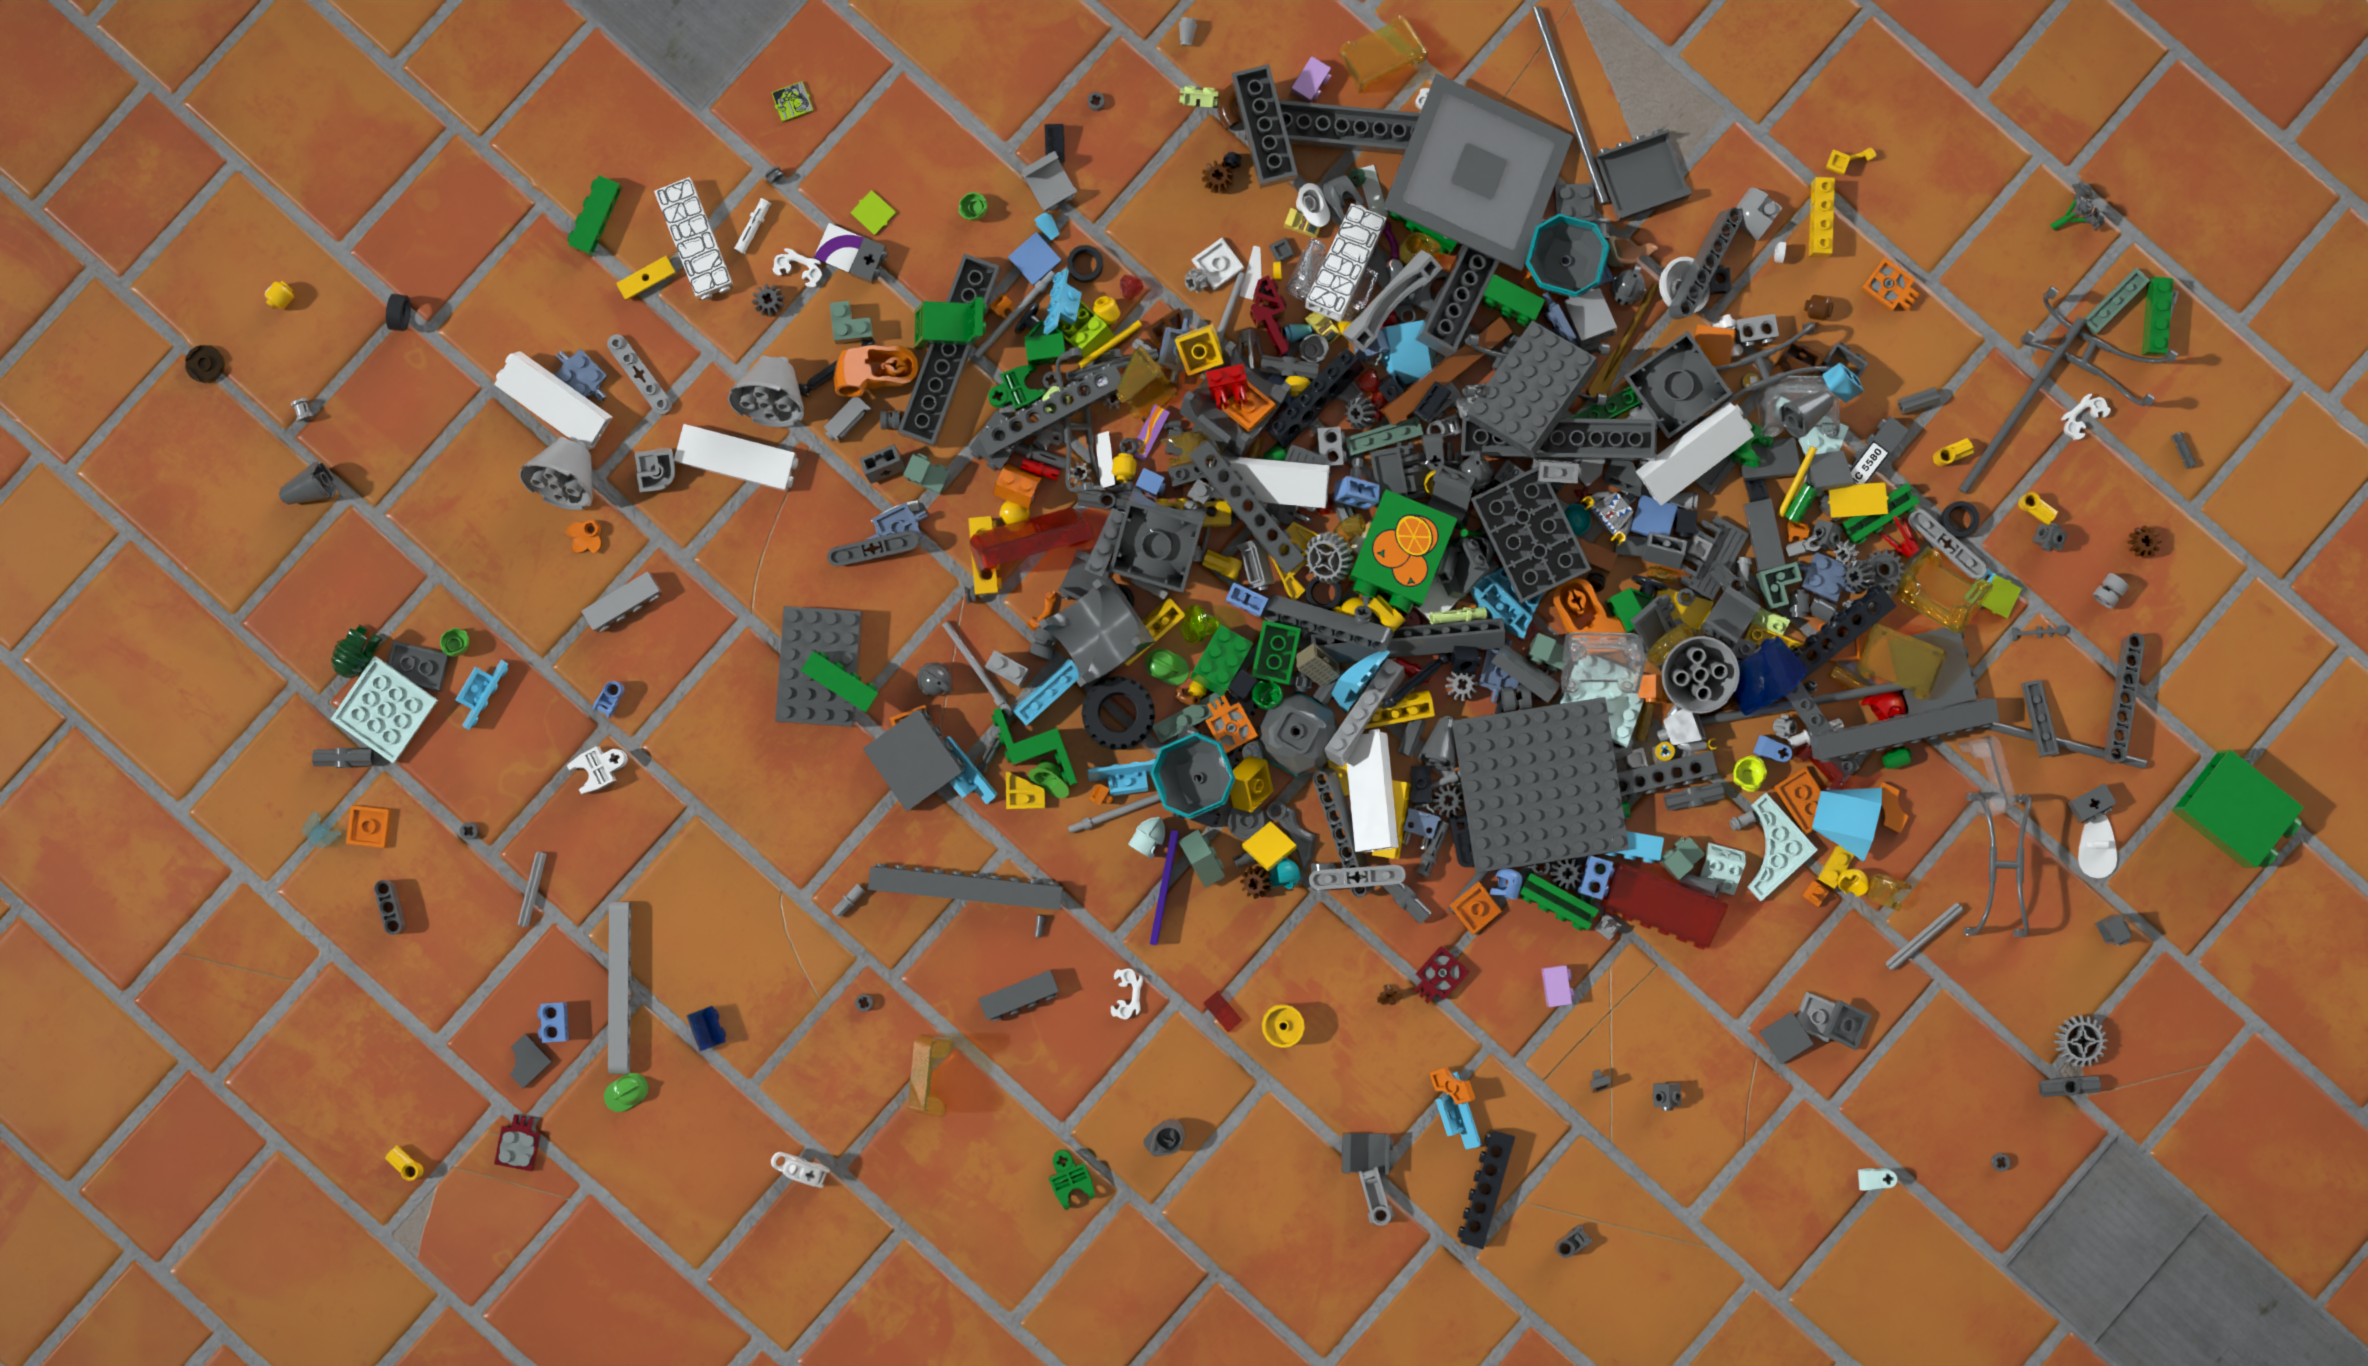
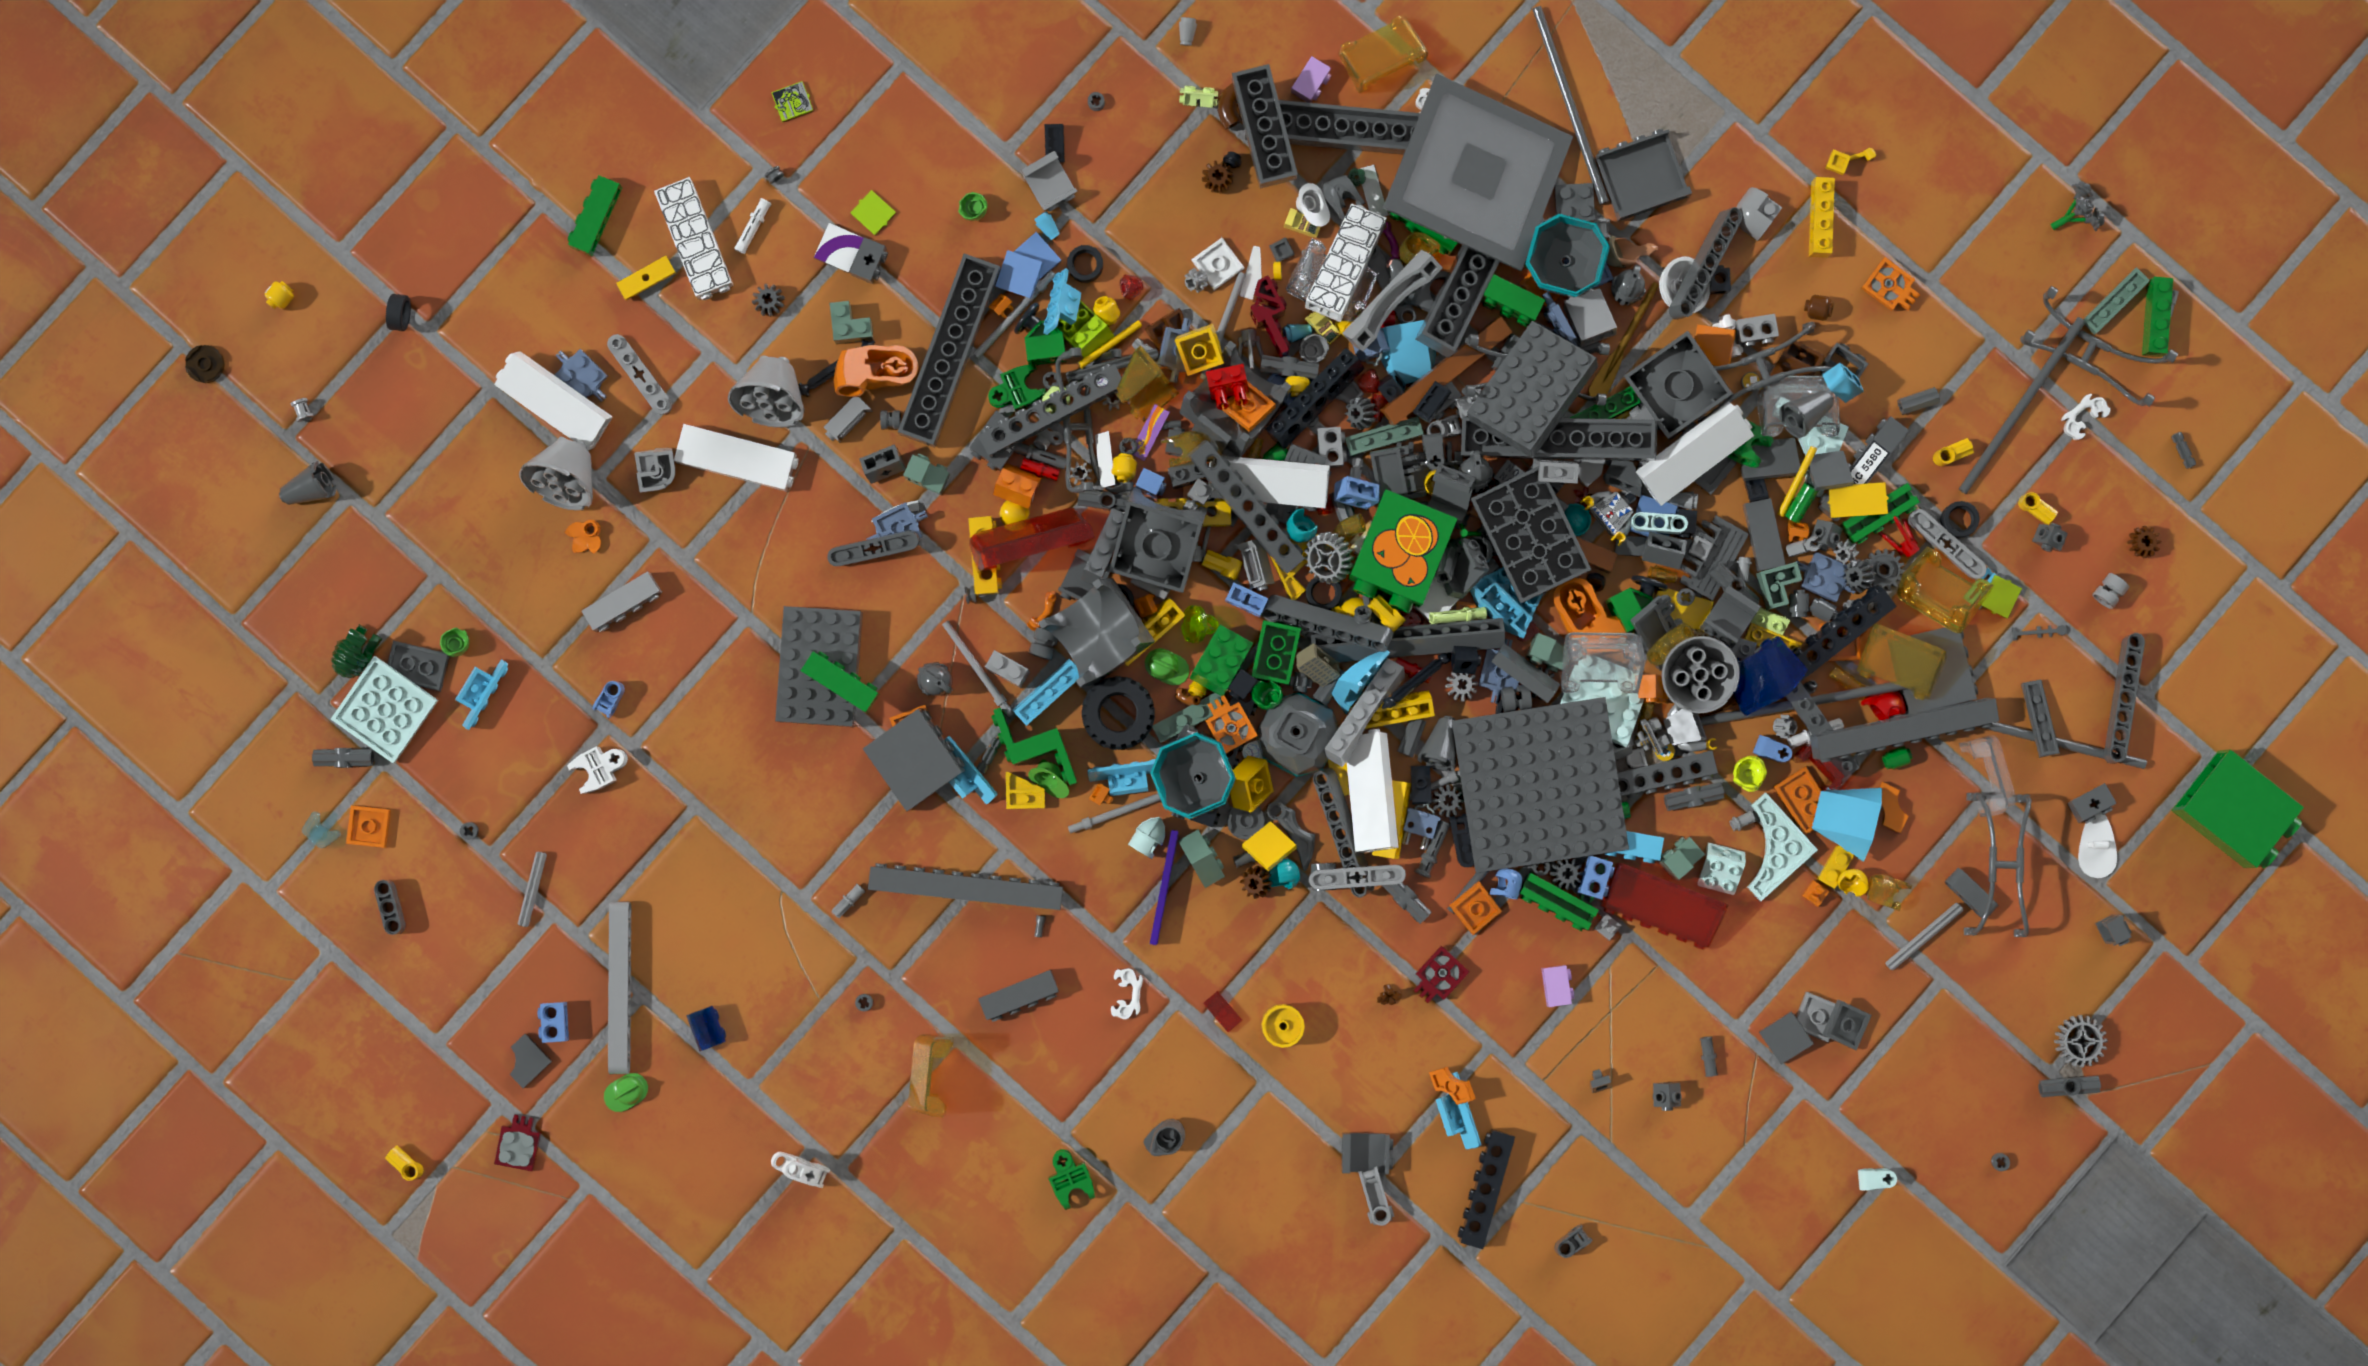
(782, 261): white helmet -> none
(949, 322): green bracket -> none
(1019, 274): none -> medium blue tile
(1146, 605): none -> orange tile
(1300, 527): none -> teal hair
(1657, 743): none -> light grey hips
(1668, 523): none -> light aqua beam
(1701, 885): dark grey axle -> none
(1708, 1056): none -> dark grey pin
(1779, 253): white tile -> none
(1969, 892): none -> dark grey beam

